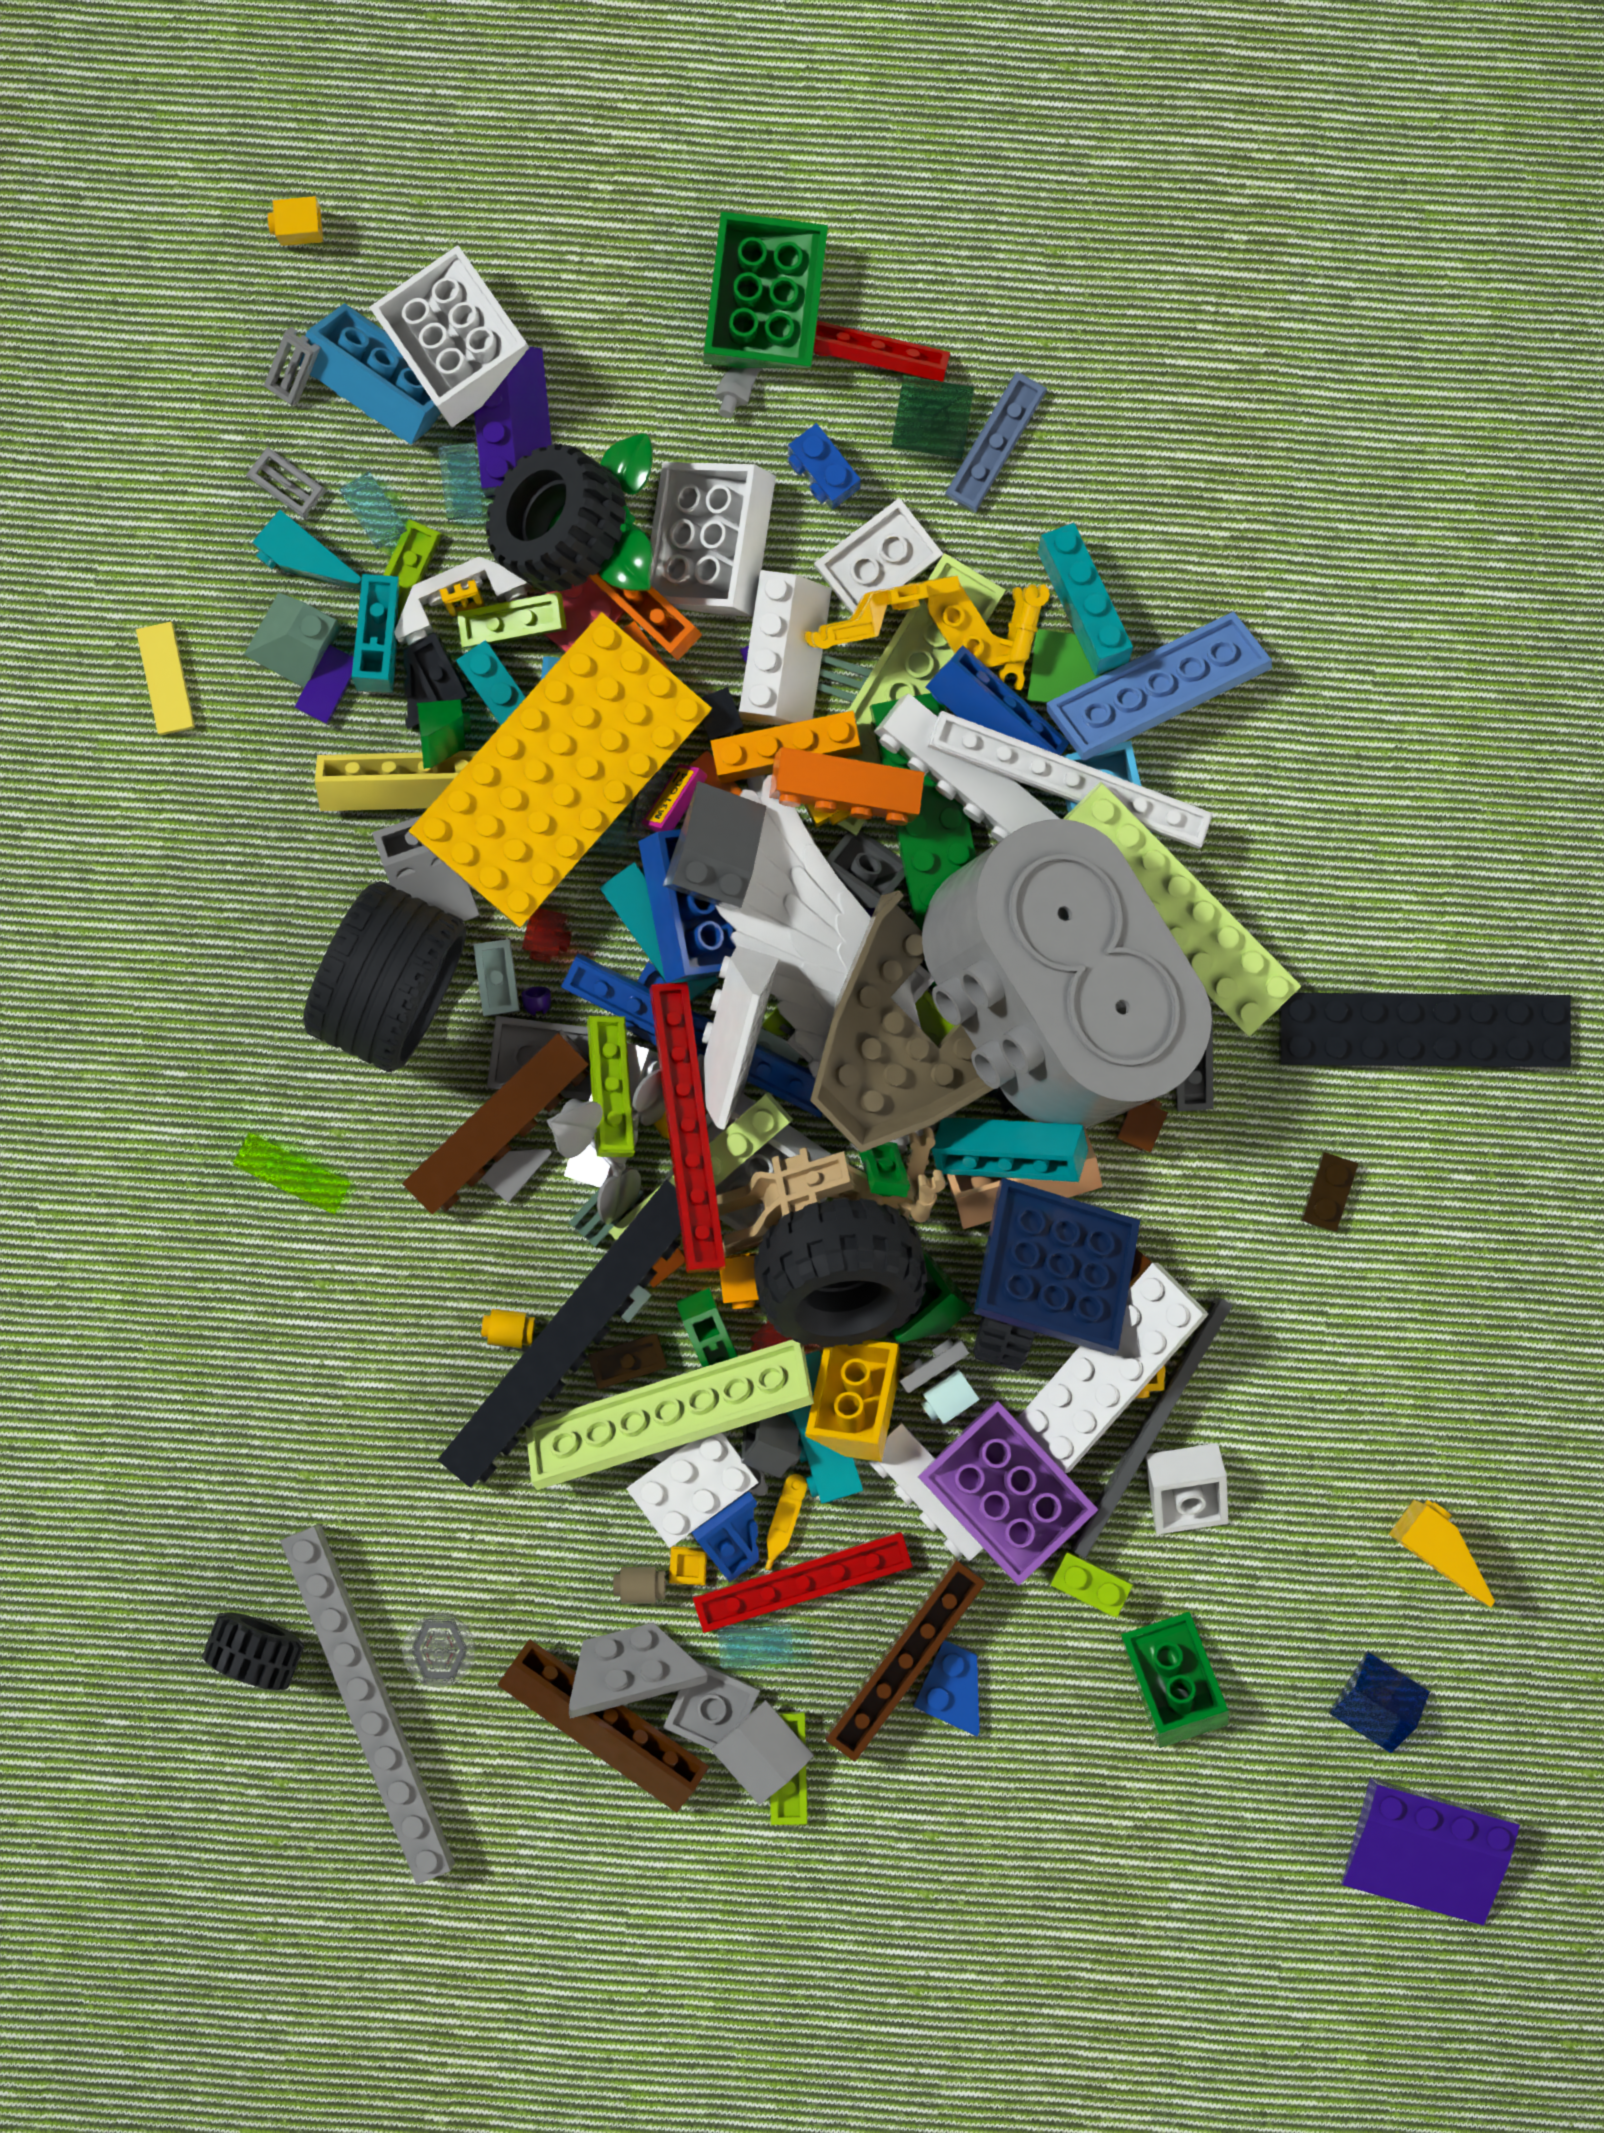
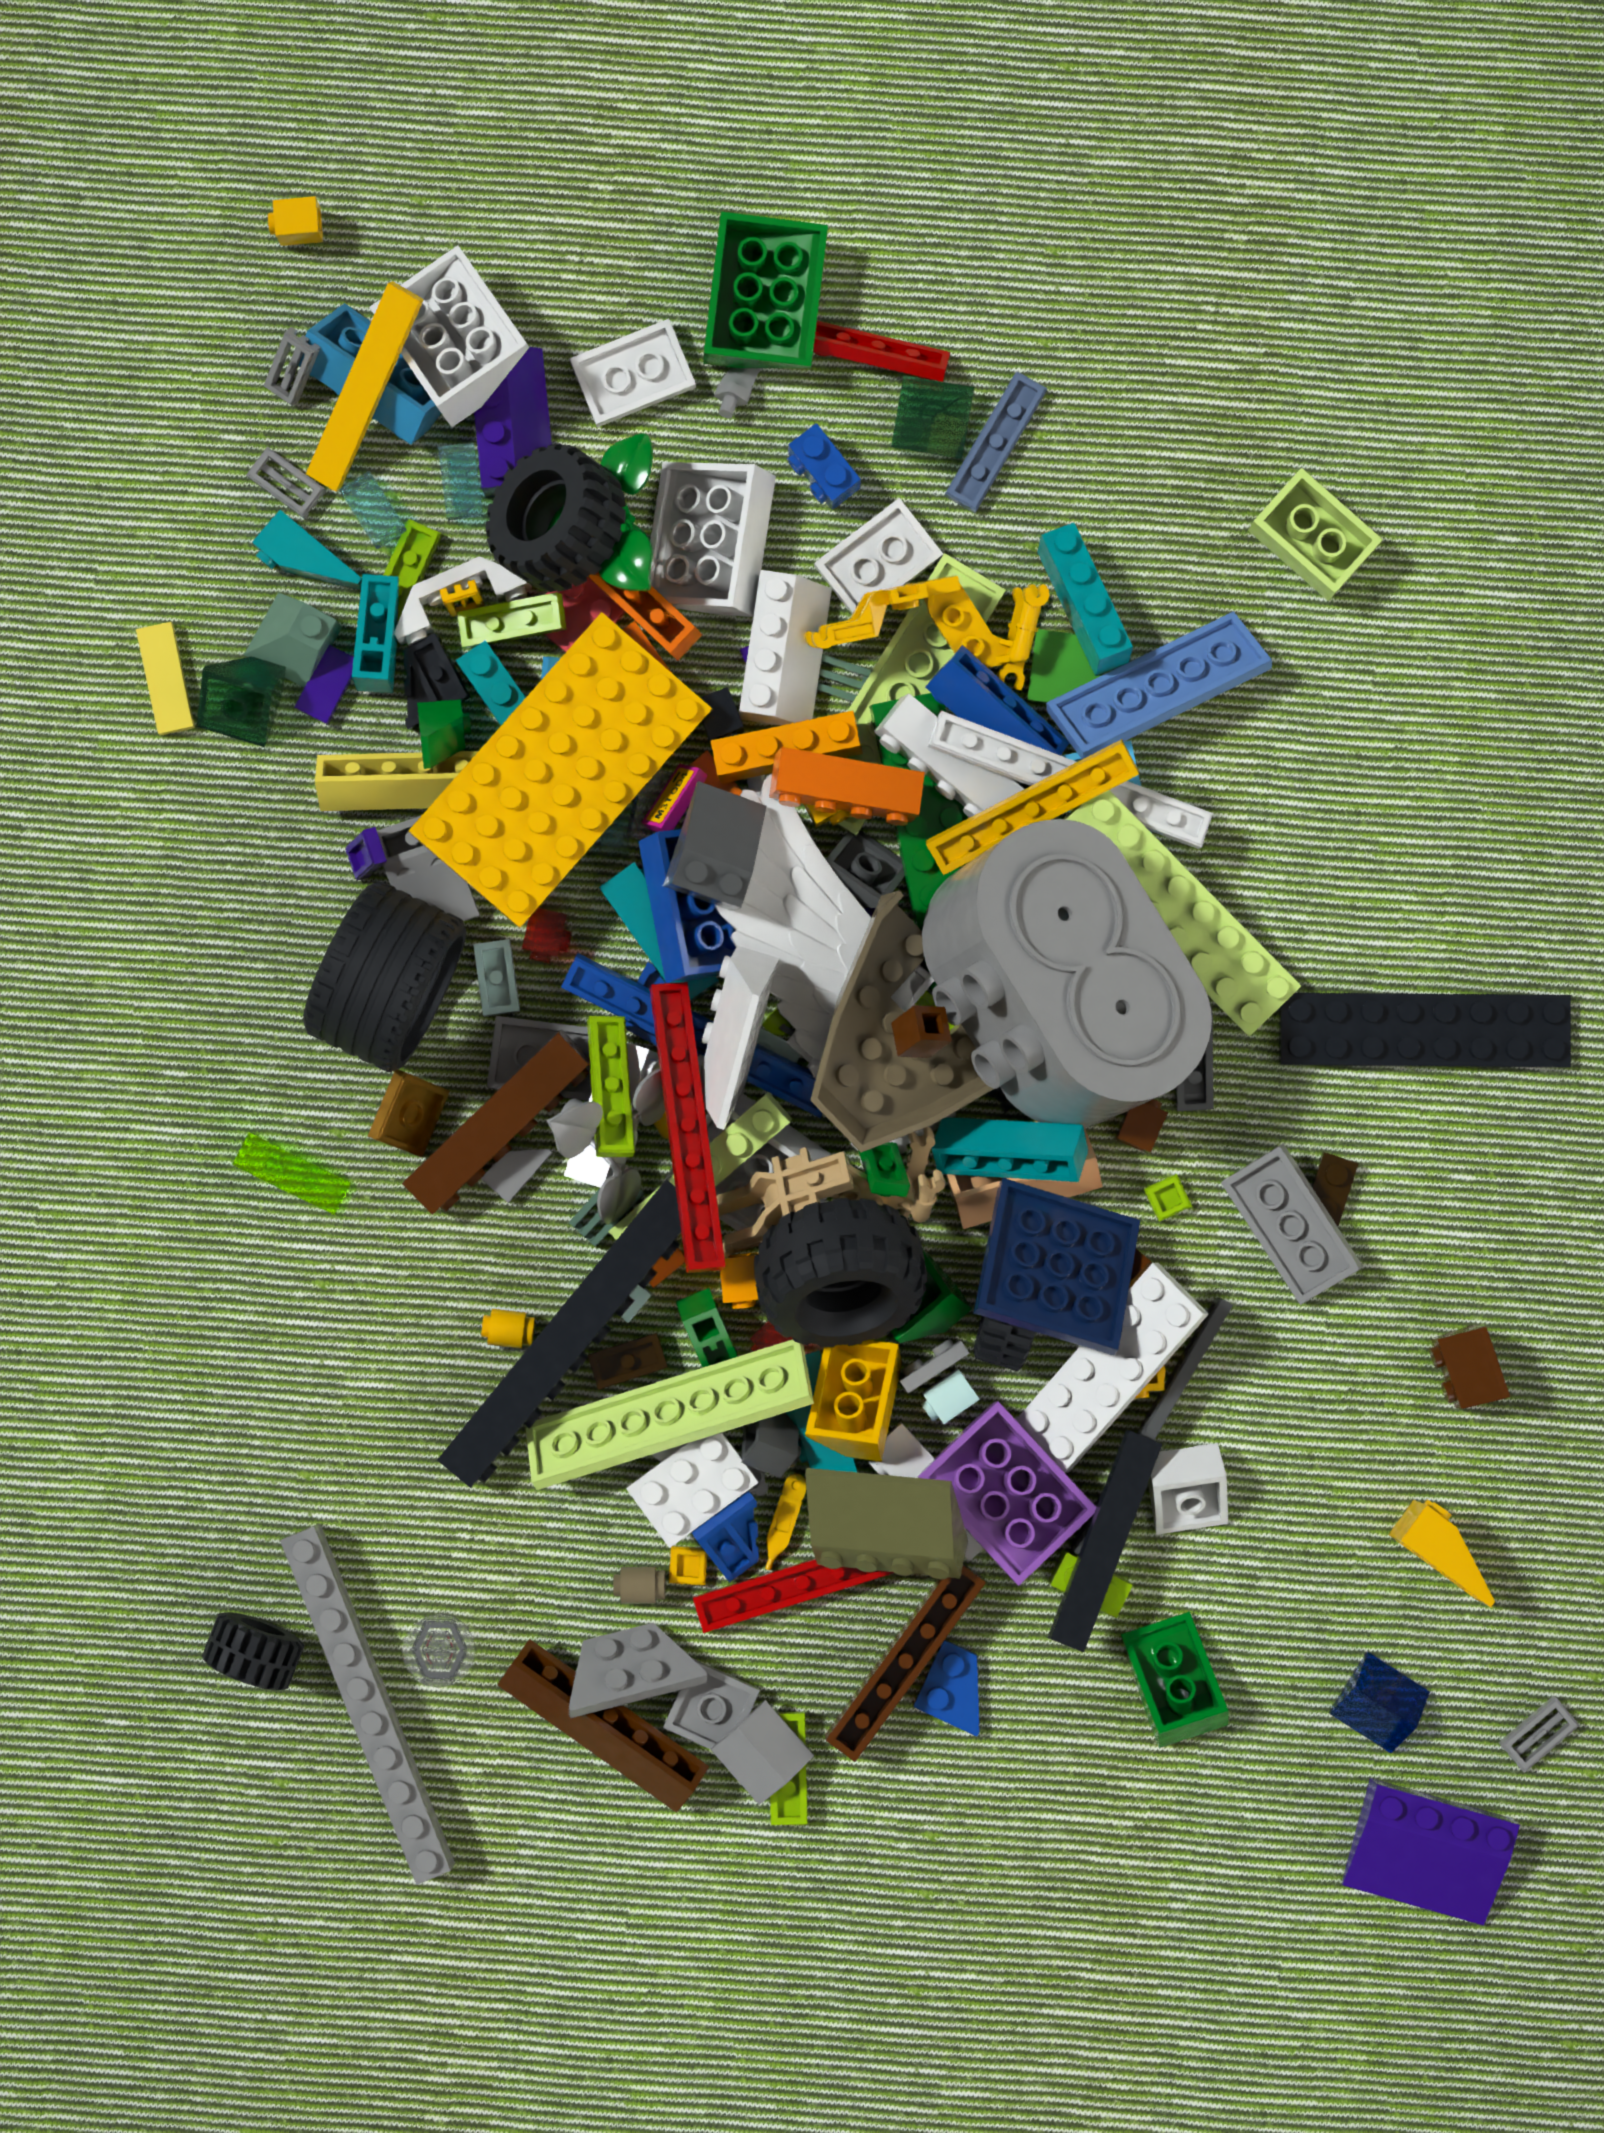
(241, 698): none -> clear green slope
(364, 386): none -> yellow tile
(365, 854): none -> dark purple tile
(408, 1113): none -> pearl gold tile
(536, 999): dark purple hinge -> none
(632, 373): none -> white plate
(755, 1645): clear light blue plate -> none
(885, 1523): none -> olive slope
(921, 1031): none -> reddish brown brick
(1034, 804): none -> yellow plate
(1104, 1541): none -> black tile
(1167, 1197): none -> lime tile
(1291, 1224): none -> light grey plate
(1314, 534): none -> yellowish green brick
(1468, 1367): none -> reddish brown slope
(1514, 1753): none -> light grey tile

